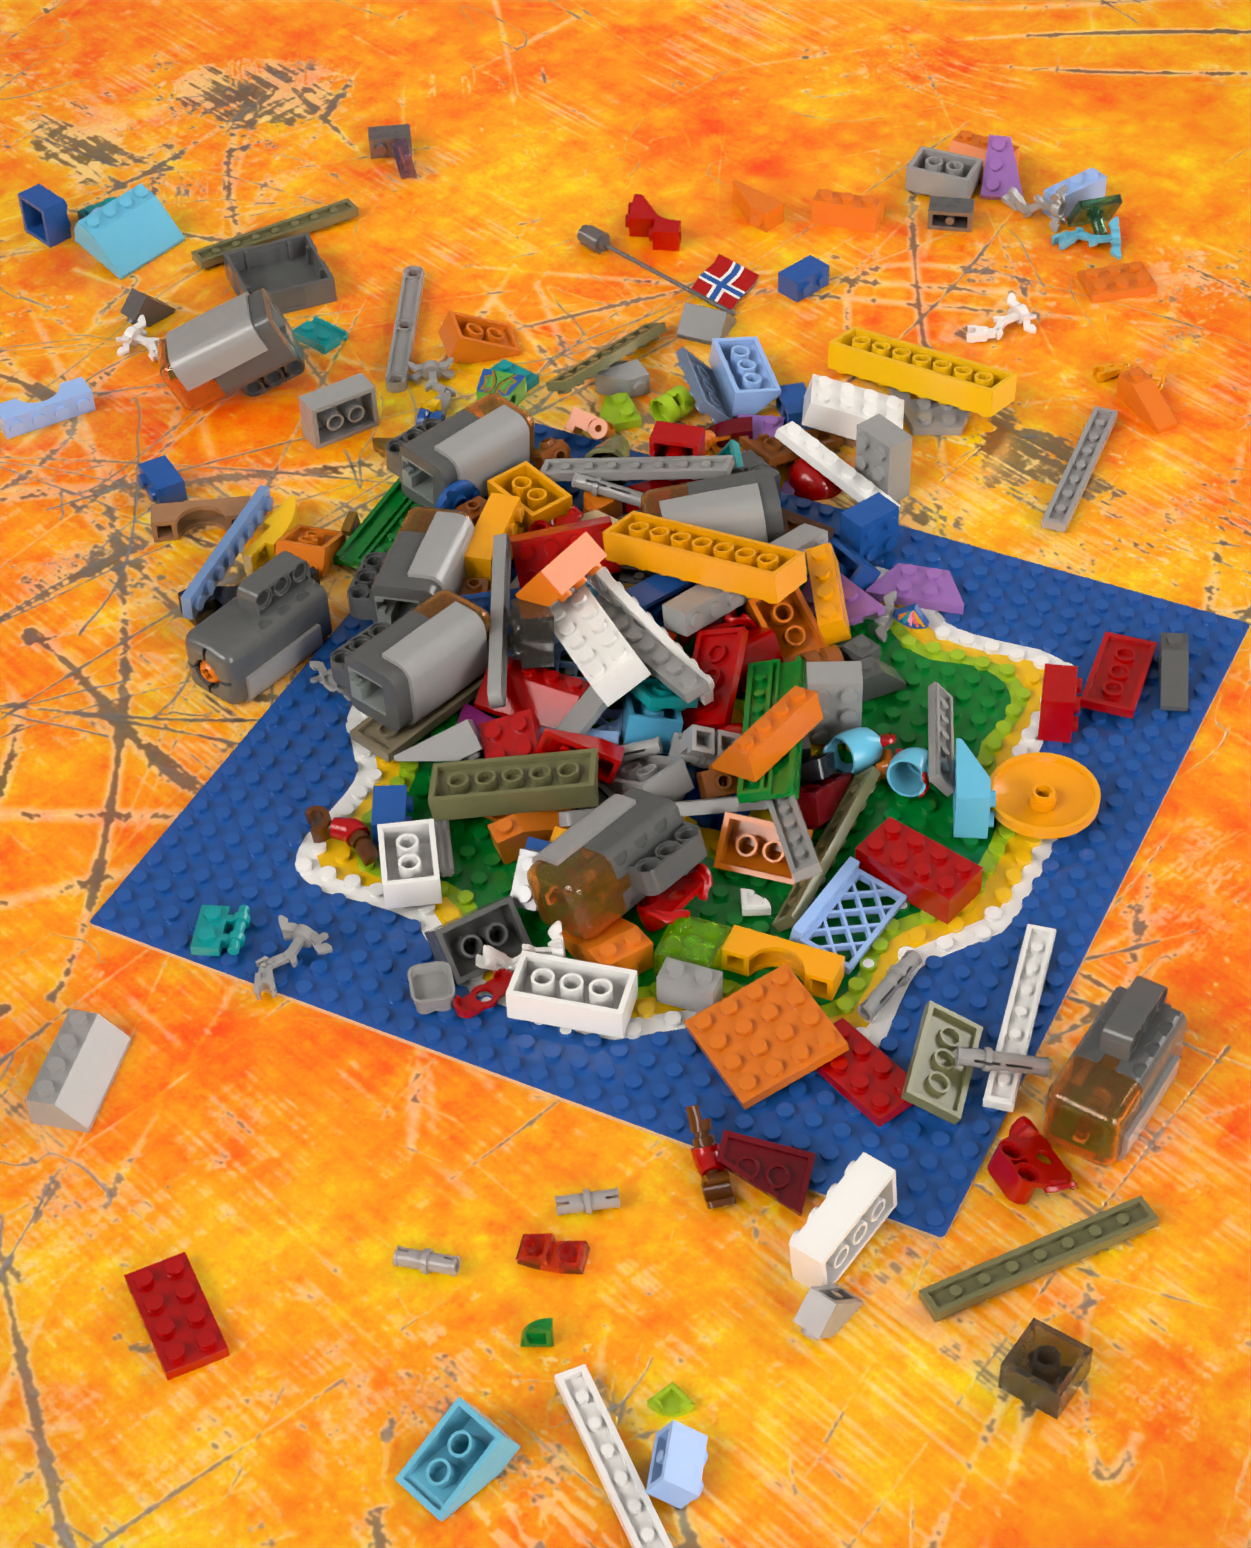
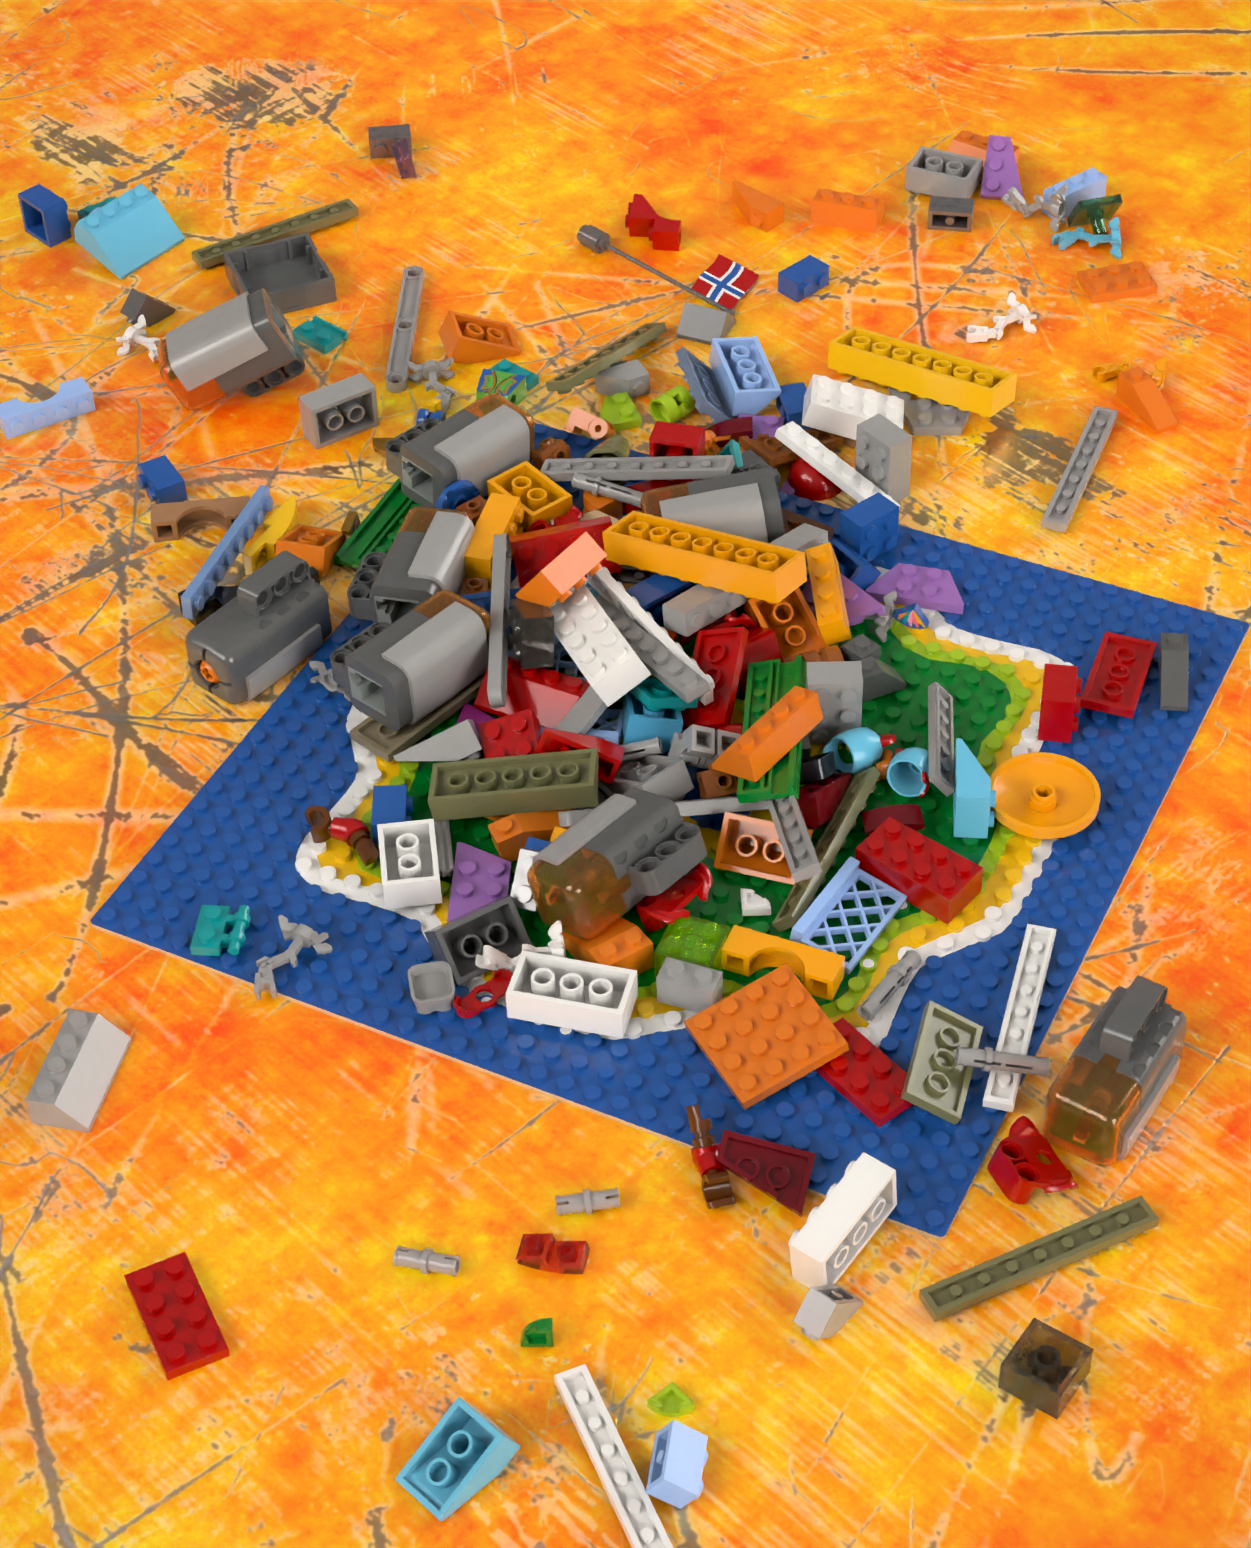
(477, 879): none -> medium lavender wing
(907, 814): none -> dark red slope

